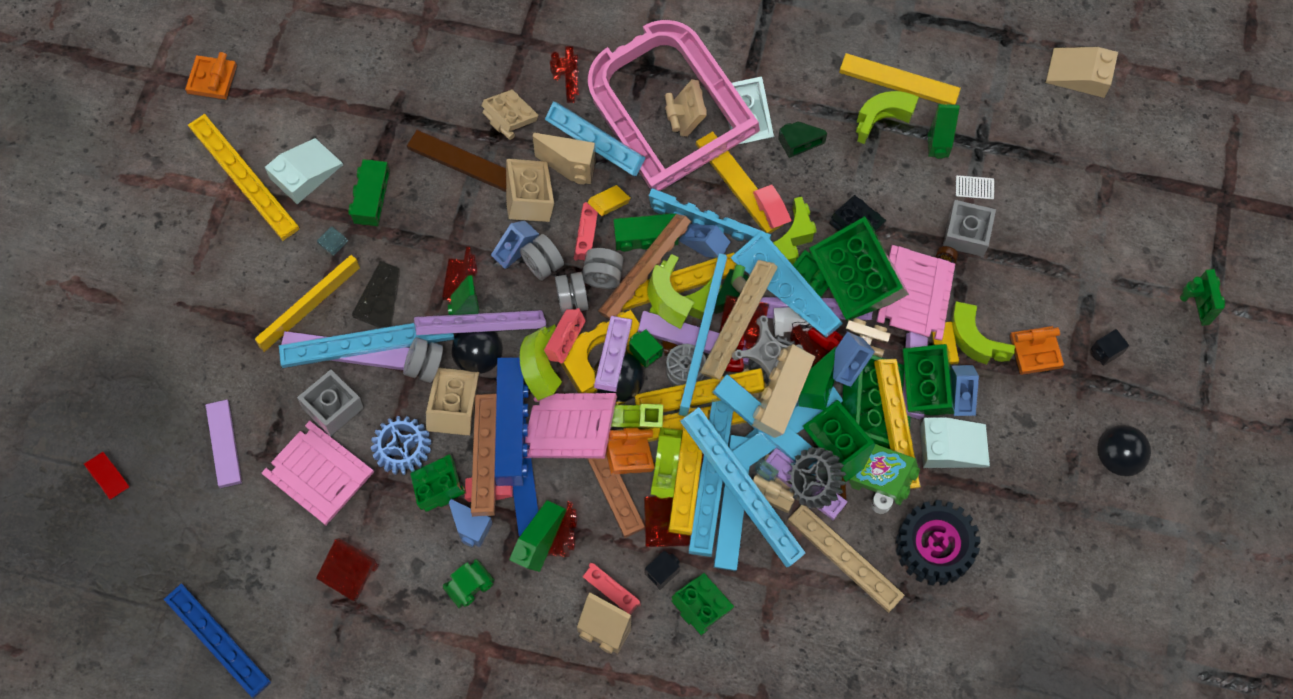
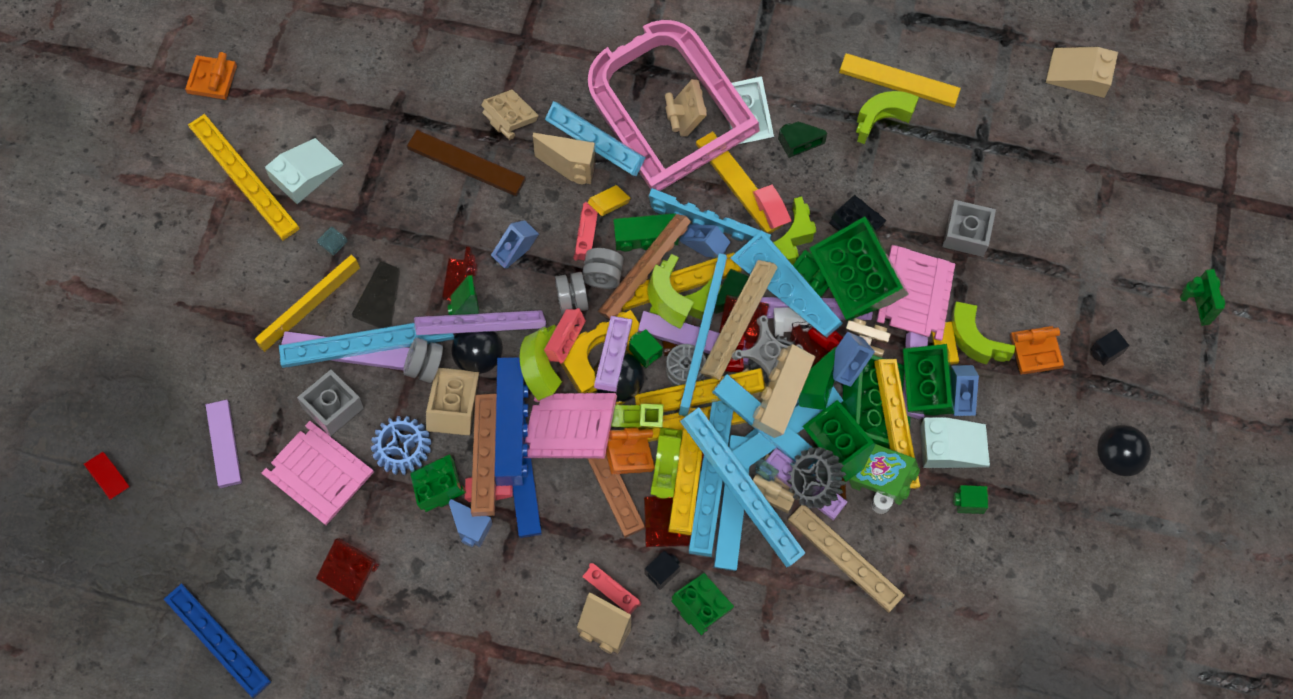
(369, 192): green brick -> none
(467, 582): green cylinder -> none
(528, 190): tan slope -> none
(538, 537): green slope -> none
(541, 257): light grey wheel -> none
(564, 539): clear red bracket -> none
(569, 67): clear red plate -> none
(737, 280): arm -> none
(942, 131): green slope -> none
(947, 253): reddish brown tile -> none
(951, 528): black wheel -> none
(971, 499): none -> green brick
(975, 187): white sticker -> none

